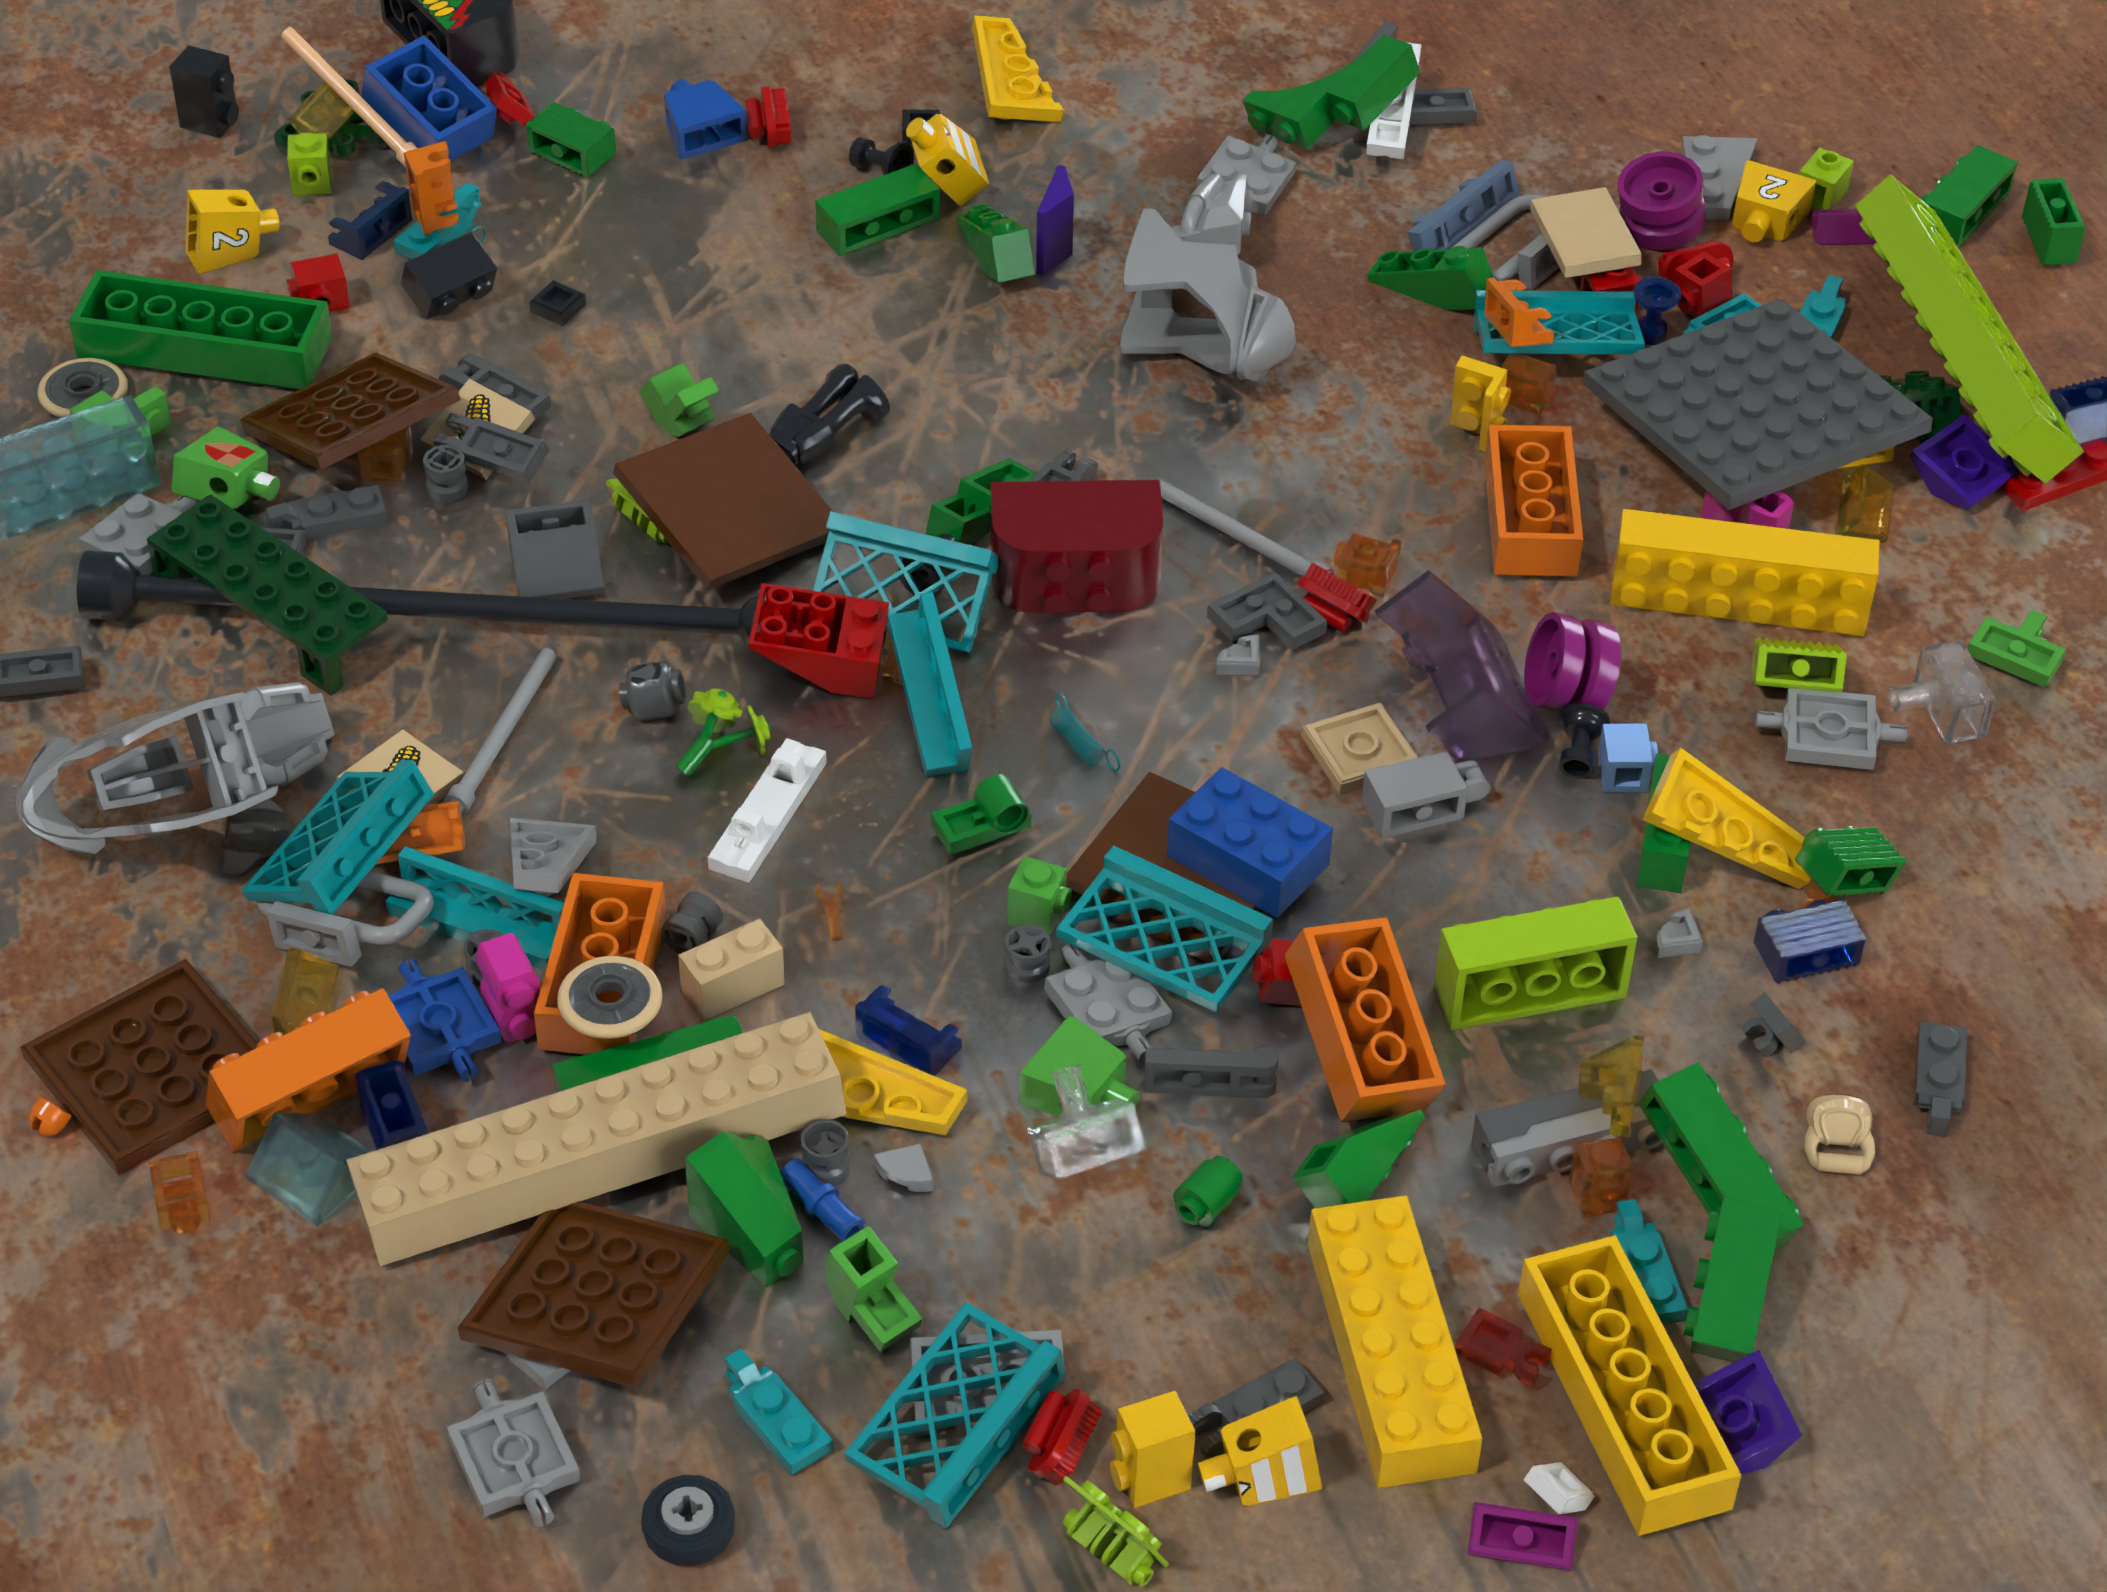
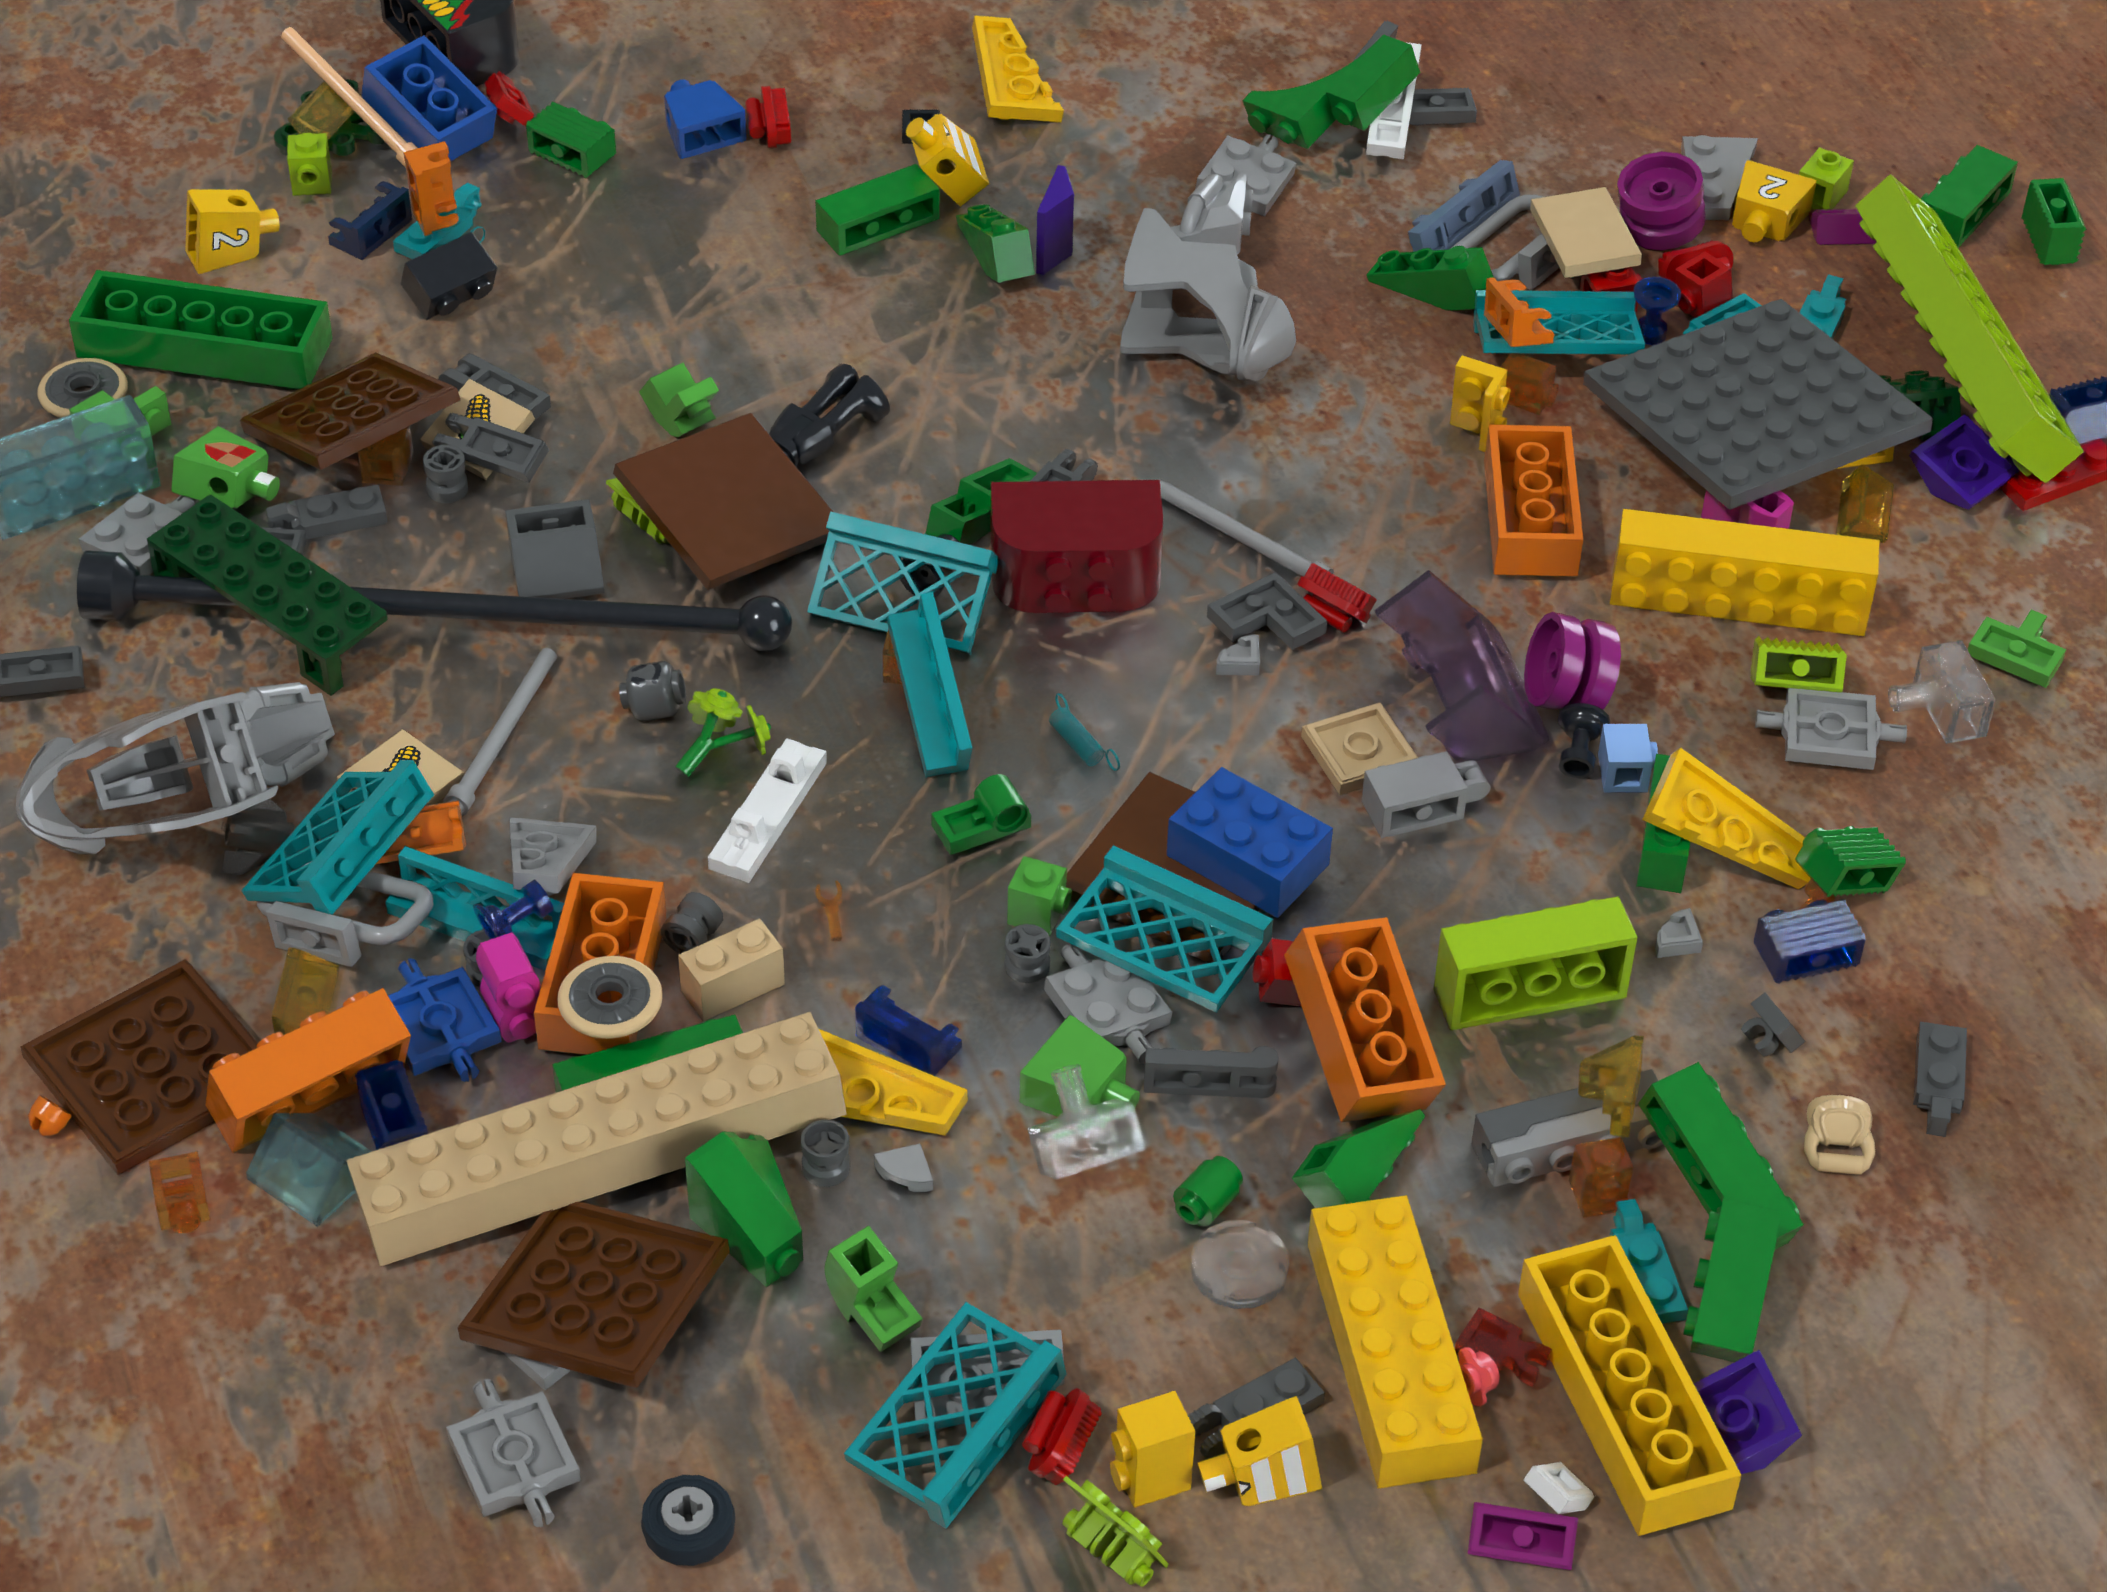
(204, 91): black brick -> none
(320, 280): red brick -> none
(499, 922): none -> clear blue piece
(557, 303): black tile -> none
(775, 1414): teal hinge -> none
(821, 1200): blue pin -> none
(822, 637): red slope -> none
(864, 154): black piece -> none
(1239, 1264): none -> clear tile
(1368, 563): clear orange brick -> none
(1479, 1374): none -> coral plate

